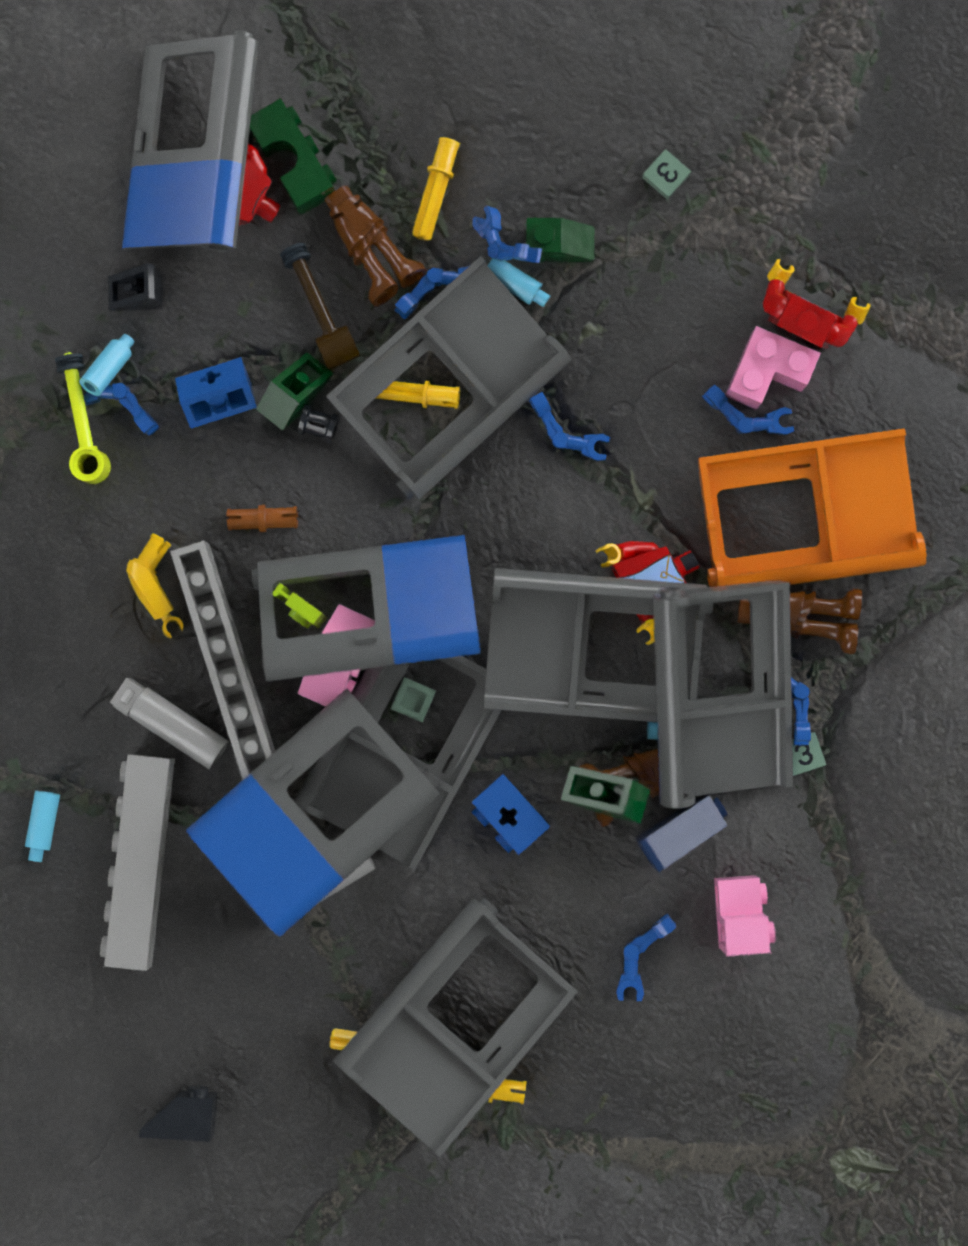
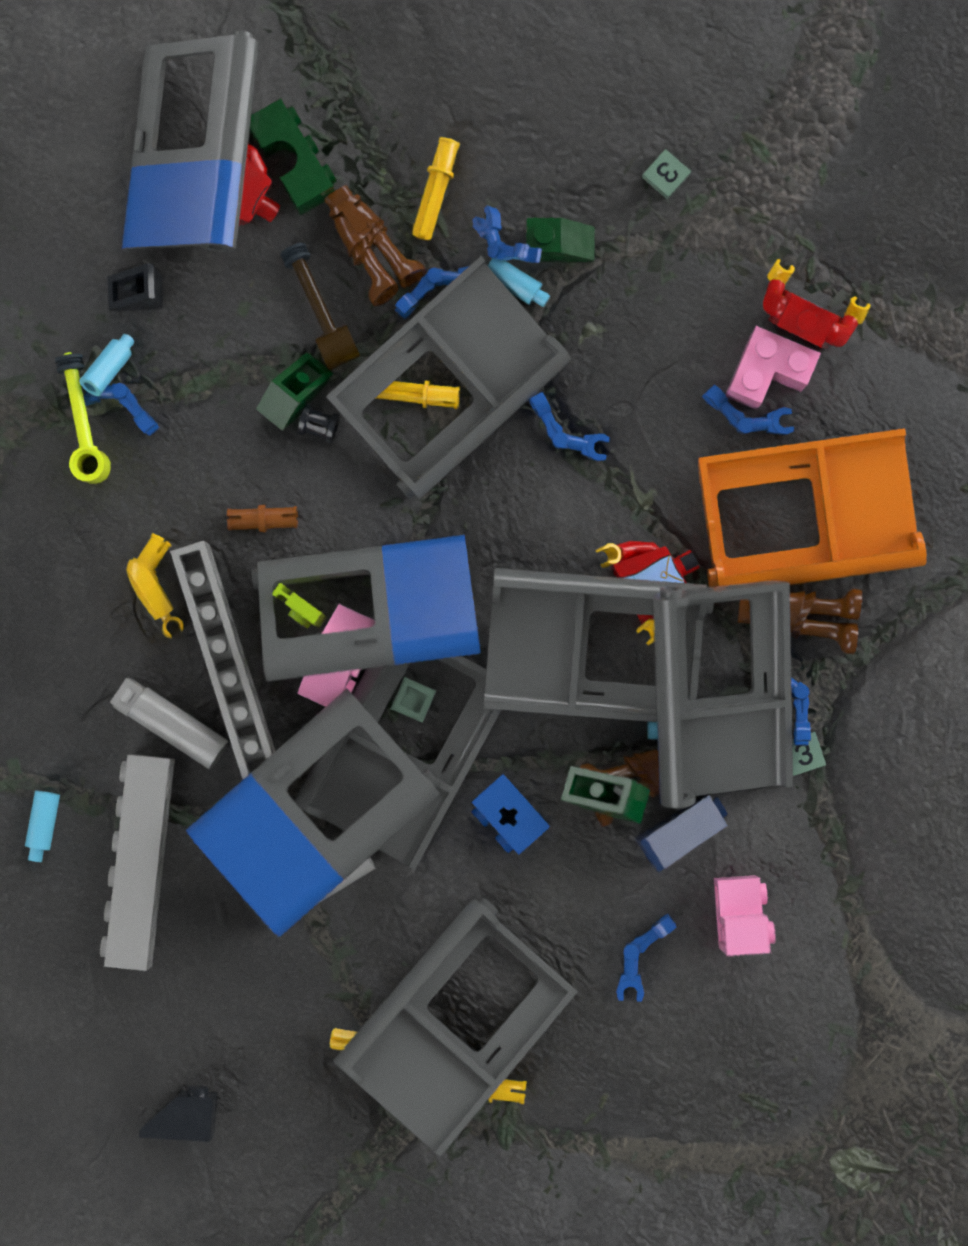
(215, 392): blue brick -> none

